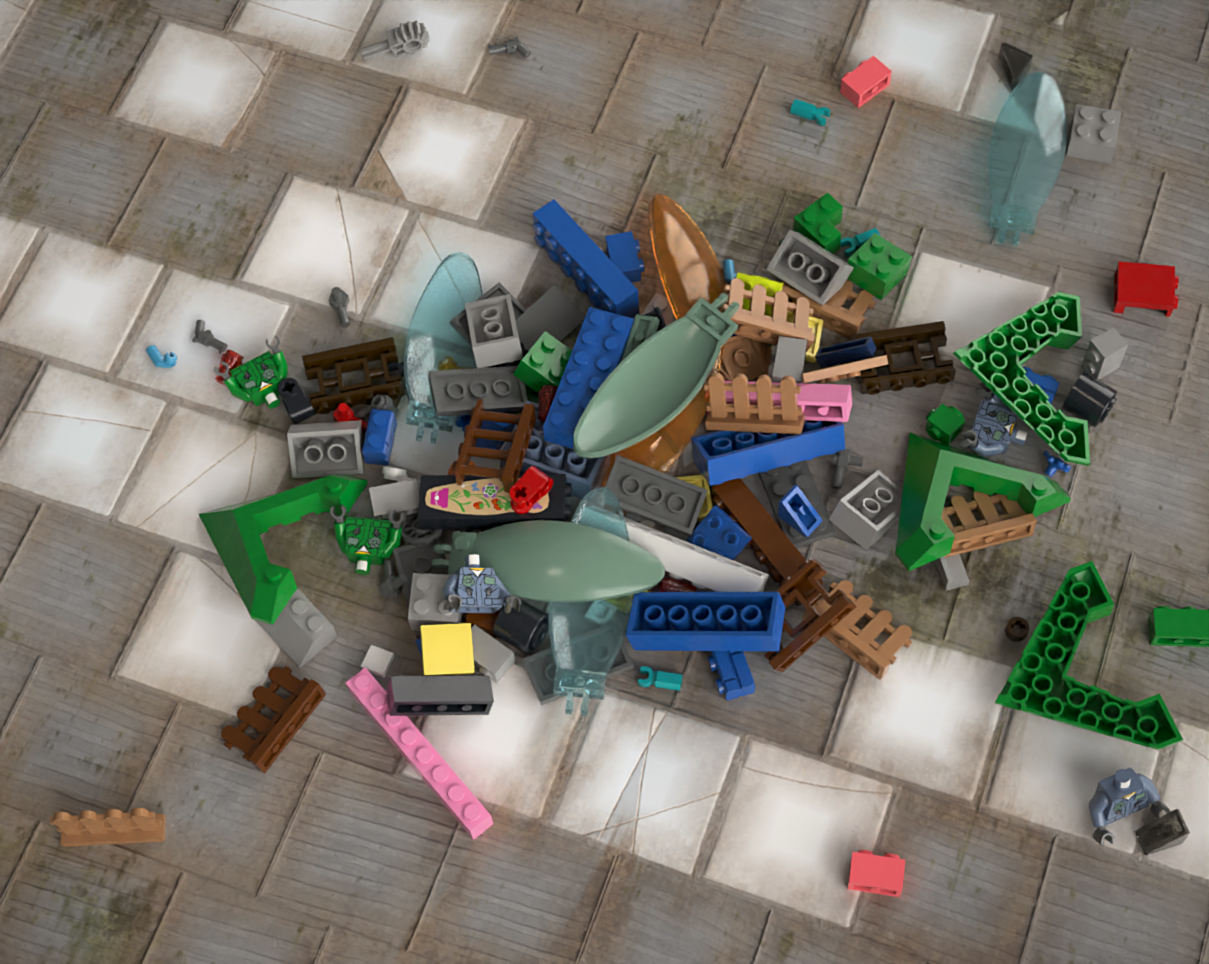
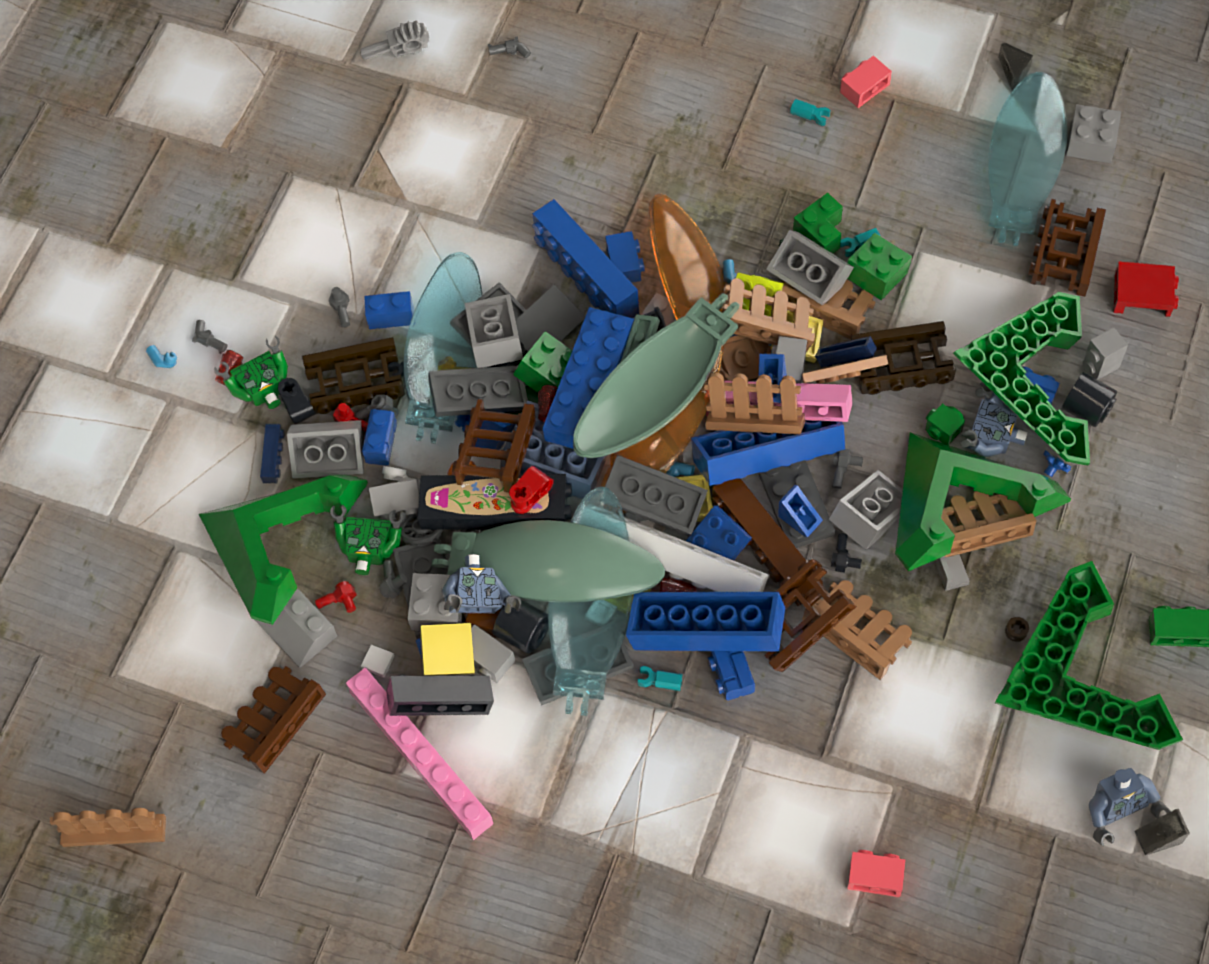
(271, 453): none -> dark blue piece
(343, 594): none -> red piece
(389, 310): none -> blue brick
(681, 469): none -> dark azure arm
(775, 368): none -> blue slope
(841, 559): none -> black piece
(1085, 250): none -> reddish brown fence

